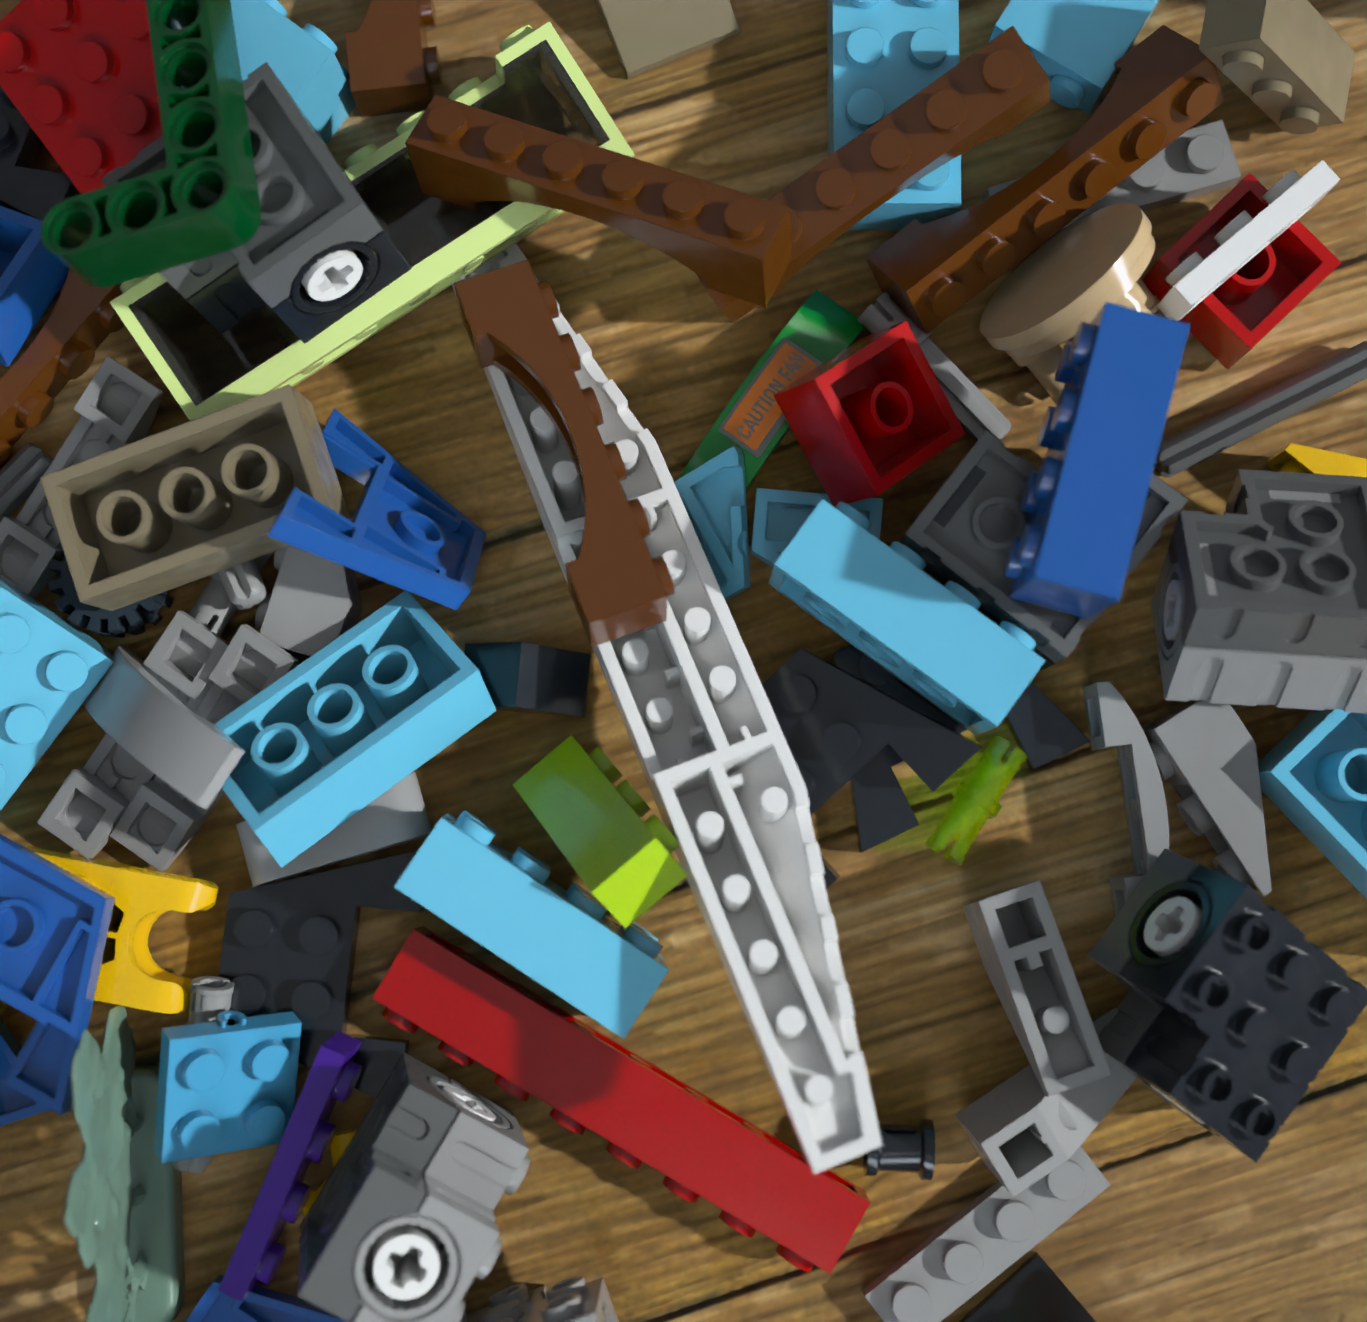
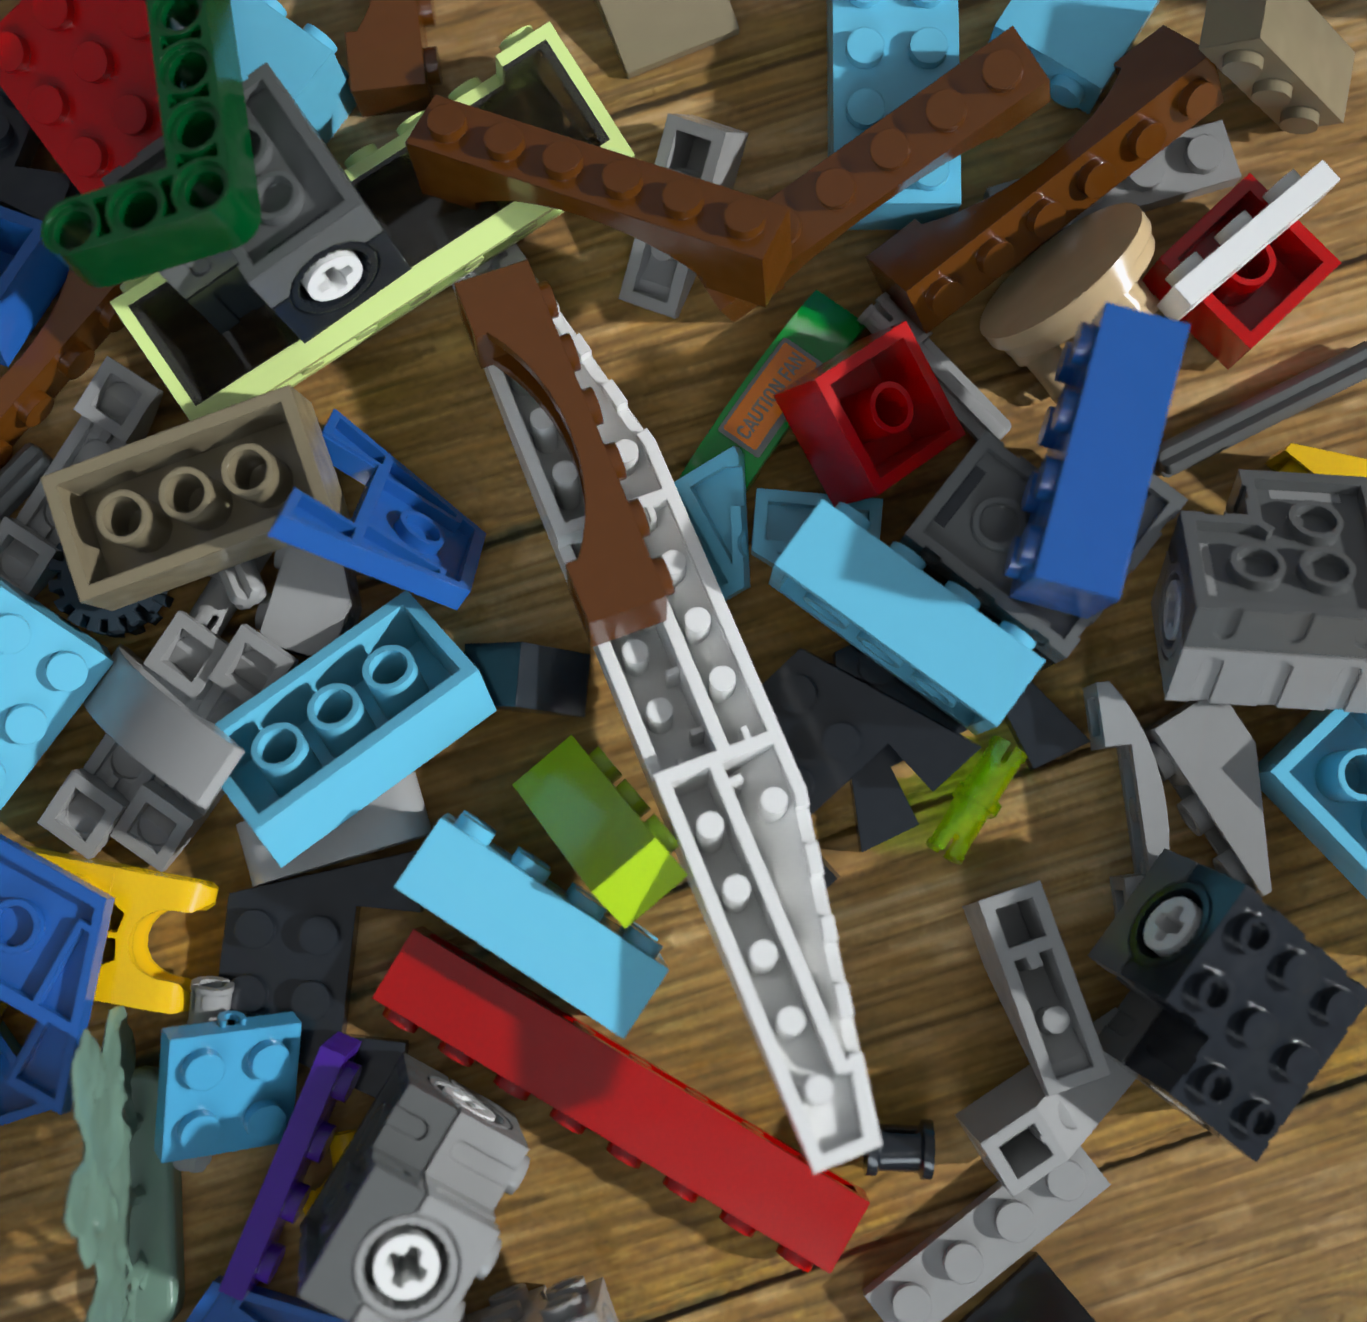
(695, 149): none -> light grey slope

